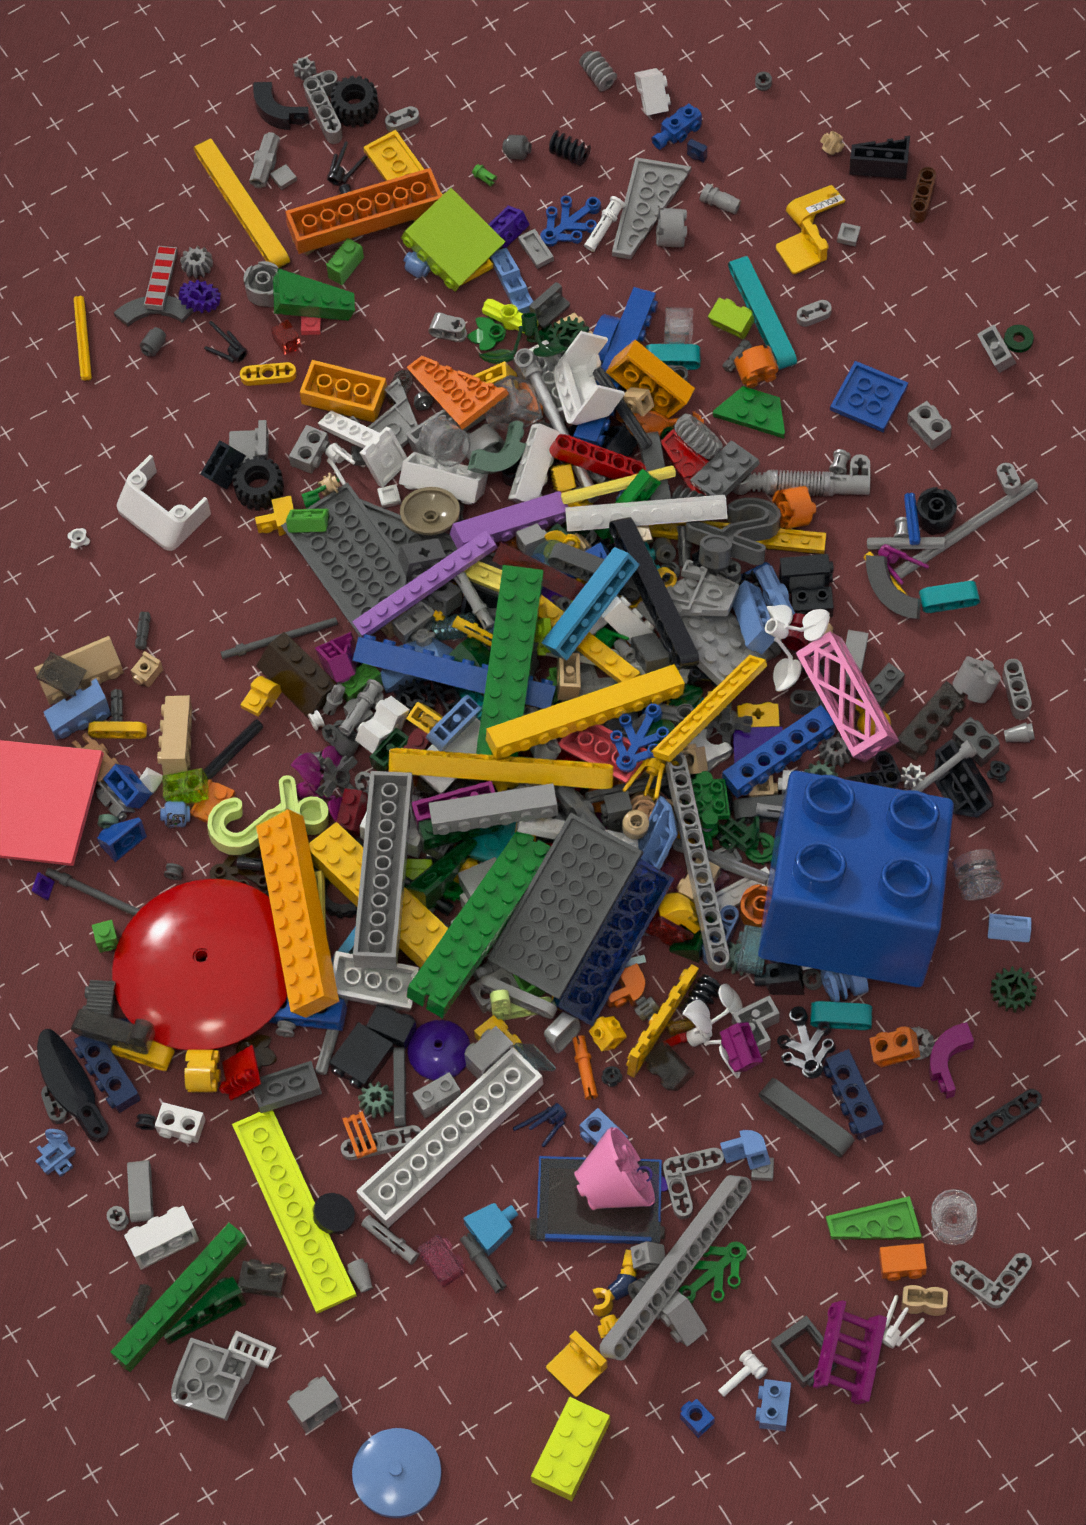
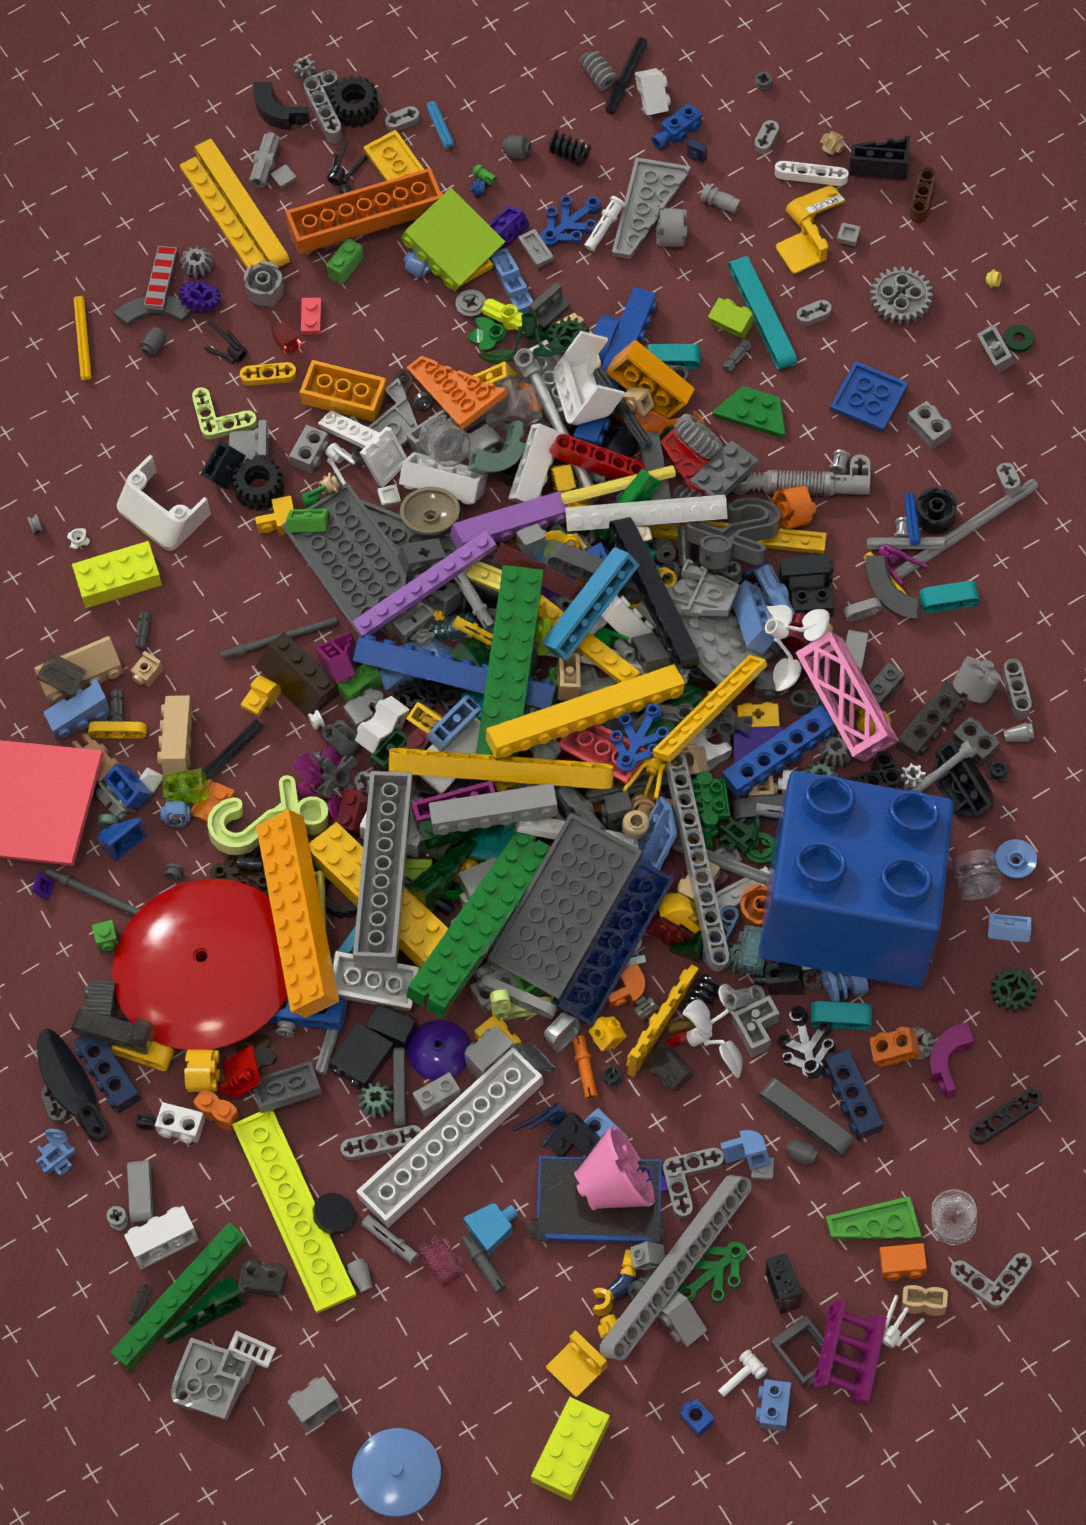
(34, 524): none -> light grey bush
(117, 574): none -> neon yellow brick
(217, 424): none -> yellowish green beam
(220, 1111): none -> orange brick
(221, 212): none -> yellow plate
(310, 298): green wedge -> none
(334, 699): light grey axle -> none
(354, 1118): orange tile -> none
(365, 700): light grey pin -> none
(440, 125): none -> dark azure axle
(446, 326): light grey piece -> none
(467, 297): none -> light grey gear
(477, 187): none -> blue plate
(570, 1132): none -> black plate
(626, 75): none -> black axle
(678, 325): clear brick -> none
(741, 1047): magenta brick -> none
(743, 997): none -> light grey piece
(756, 366): orange brick -> none
(765, 686): none -> dark grey brick
(770, 138): none -> light grey beam
(782, 1277): none -> black window
(784, 168): none -> white beam
(801, 1152): none -> dark grey brick
(862, 609): none -> light grey beam
(901, 295): none -> light grey gear
(993, 279): none -> light yellow plate
(1016, 850): none -> medium blue dish

